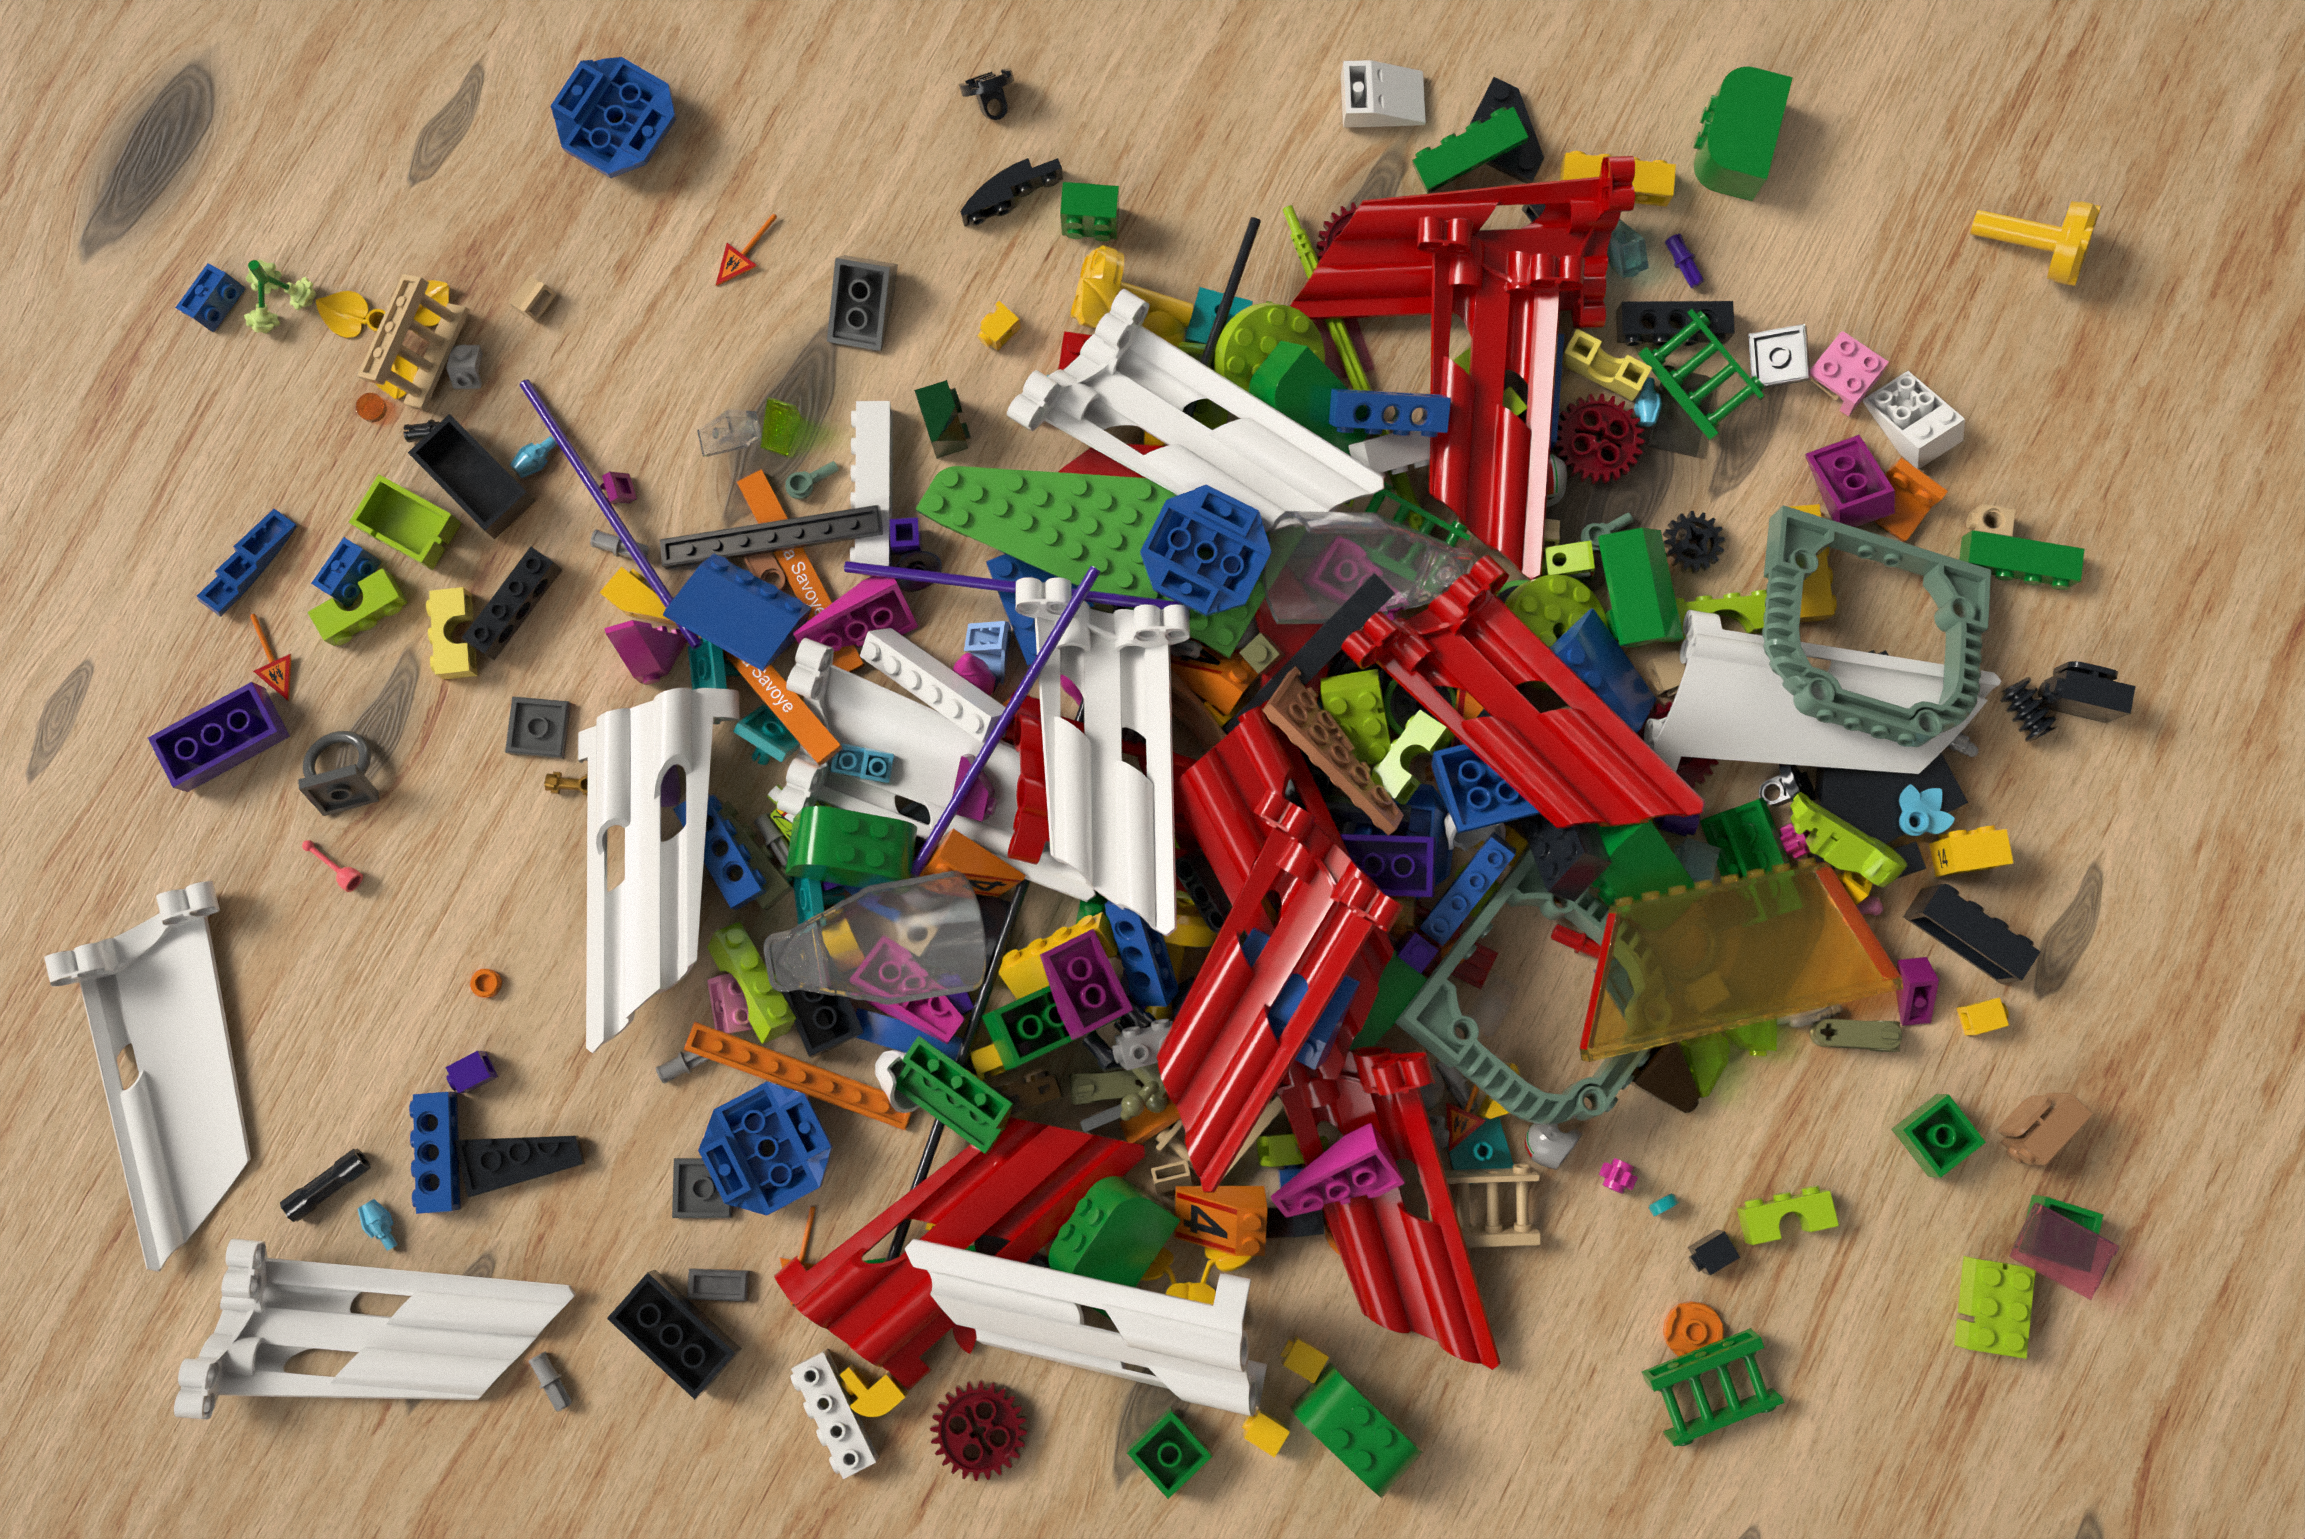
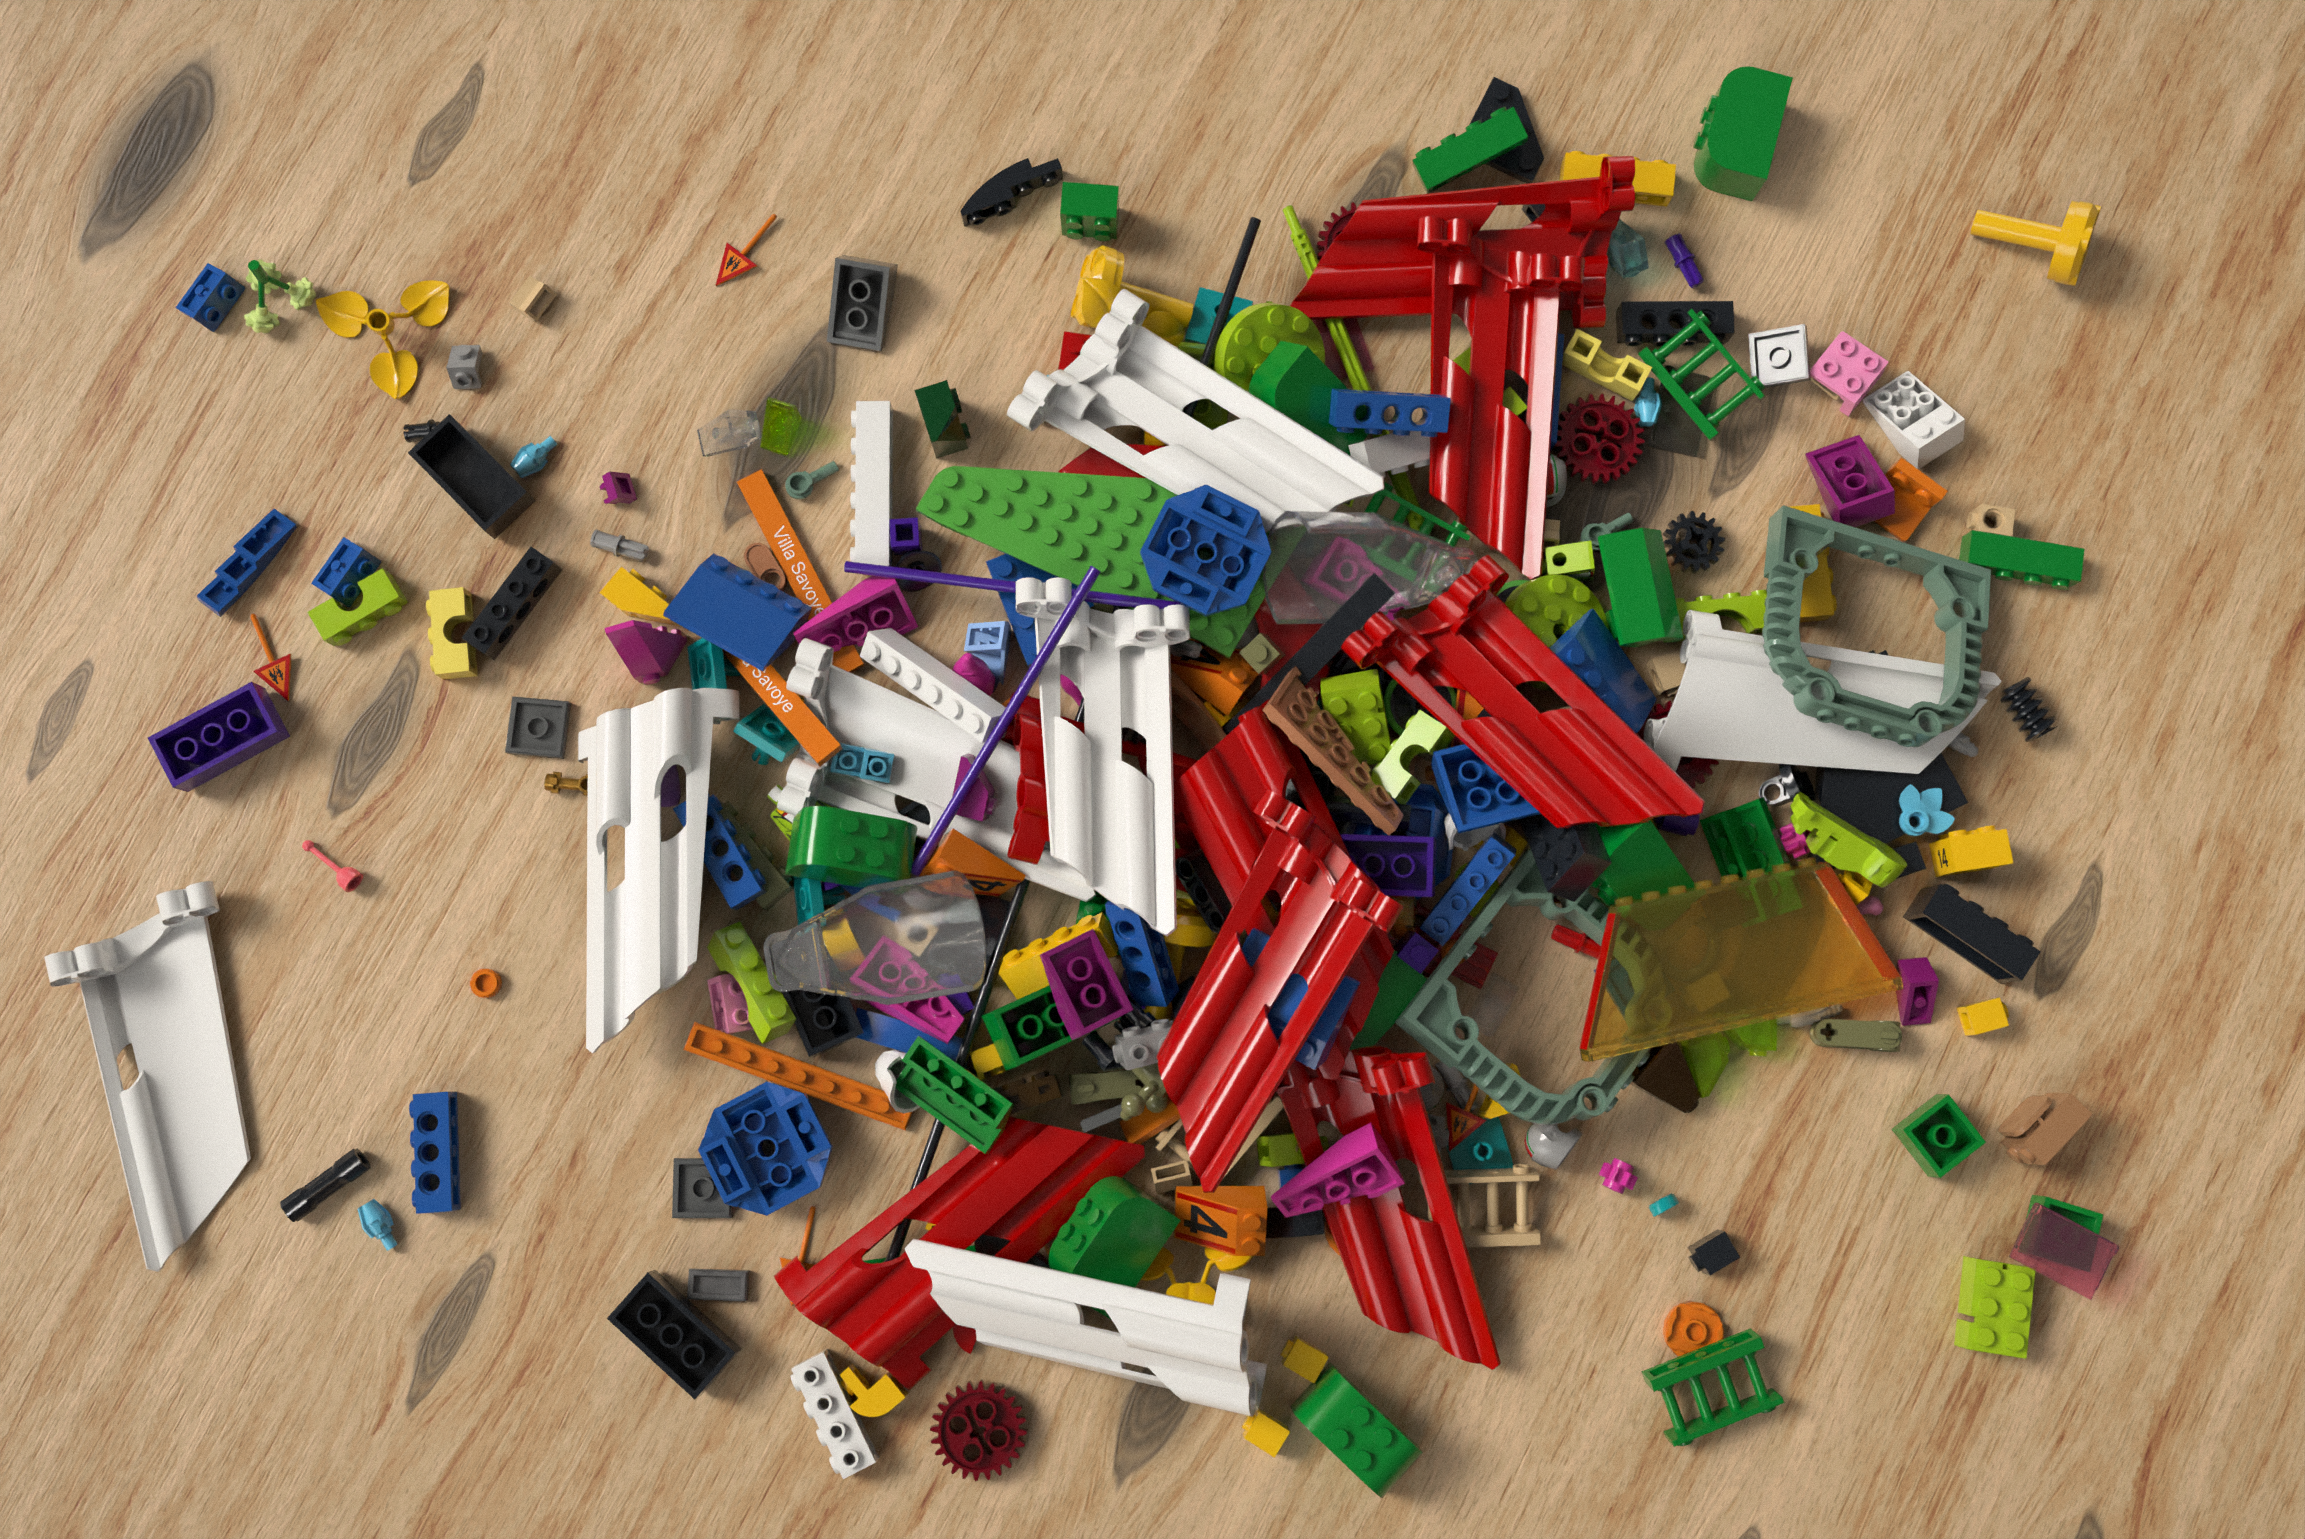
(341, 787): dark grey tile -> none
(371, 407): clear orange tile -> none
(391, 334): tan fence -> none
(405, 522): lime piece -> none
(438, 1345): white panel -> none
(470, 1072): dark purple brick -> none
(509, 1161): black wing -> none
(550, 1381): light grey axle -> none
(598, 95): blue piece -> none
(604, 504): dark purple piece -> none
(683, 1063): light grey axle -> none
(772, 536): black tile -> none
(774, 837): light grey axle -> none
(989, 87): black tile -> none
(998, 327): yellow brick -> none
(1169, 1452): green brick -> none
(1381, 95): white slope -> none
(1697, 859): clear light blue slope -> none
(1762, 1219): lime arch -> none
(2087, 692): black brick -> none

